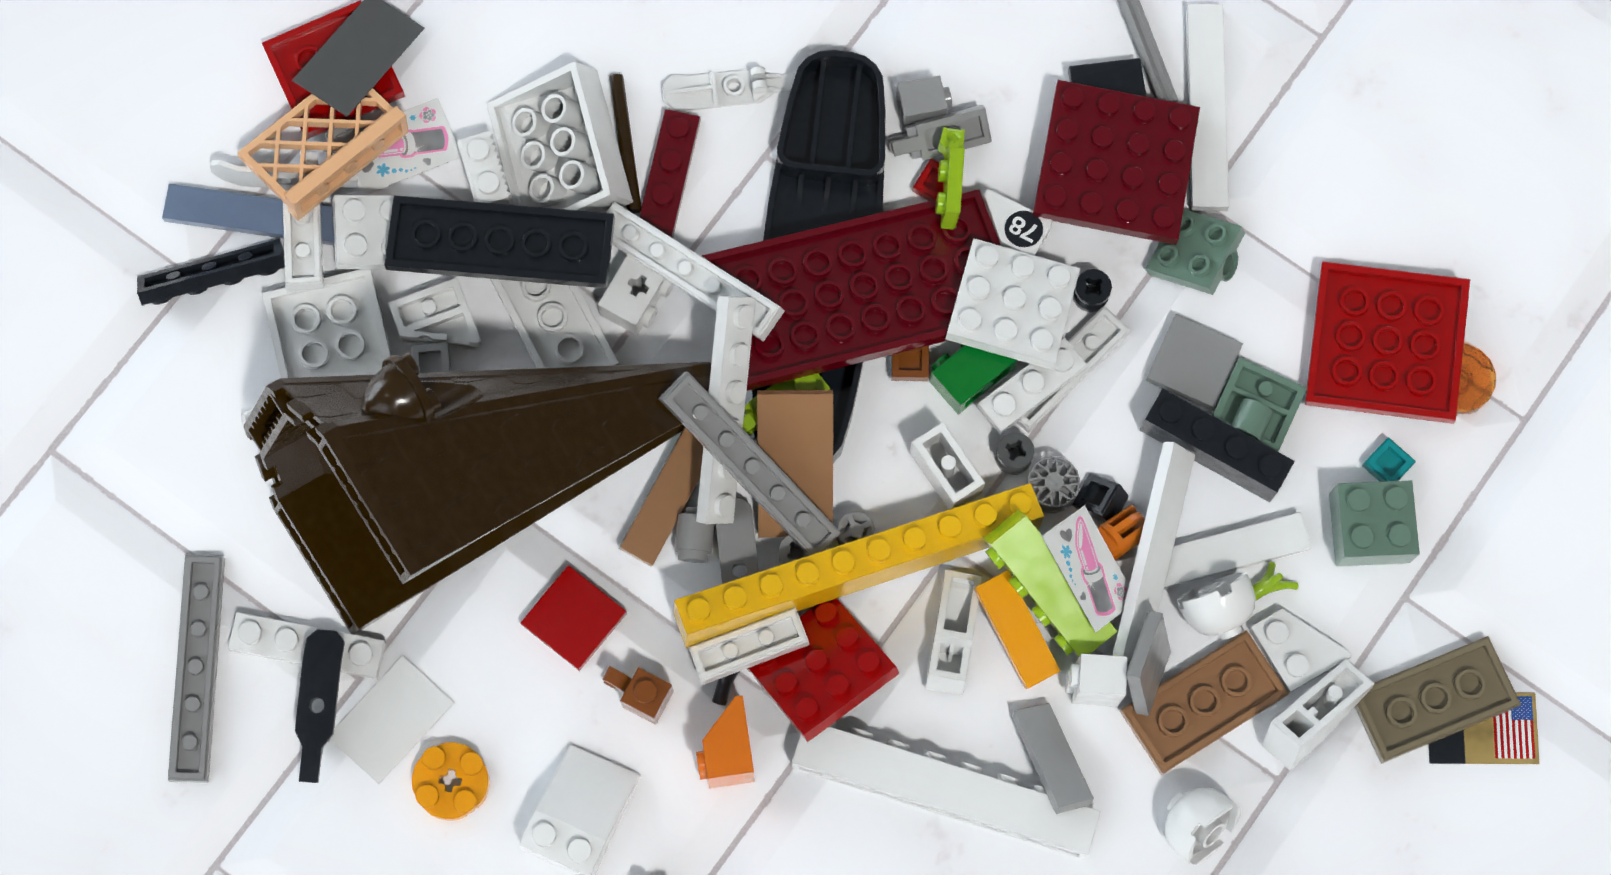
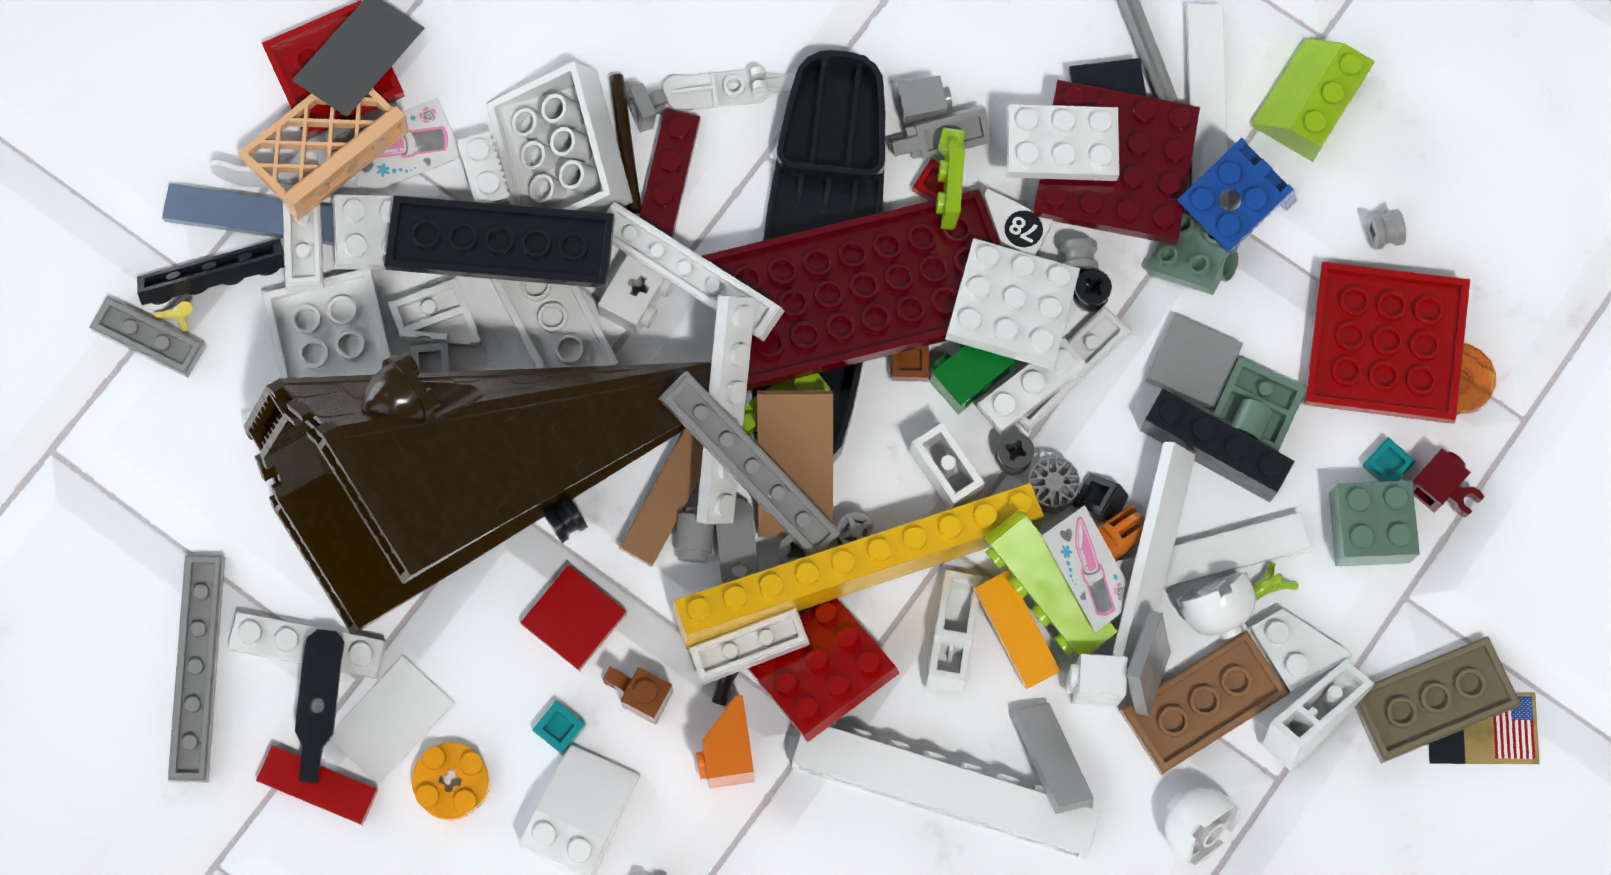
(147, 337): none -> light grey tile
(178, 312): none -> light yellow bar
(333, 792): none -> red tile
(559, 727): none -> teal tile
(565, 519): none -> black wheel
(645, 106): none -> light grey tile
(1062, 142): none -> white plate
(1080, 253): none -> light grey wheel
(1252, 179): none -> blue bracket
(1312, 95): none -> lime slope
(1386, 229): none -> light grey wheel
(1441, 483): none -> dark red brick

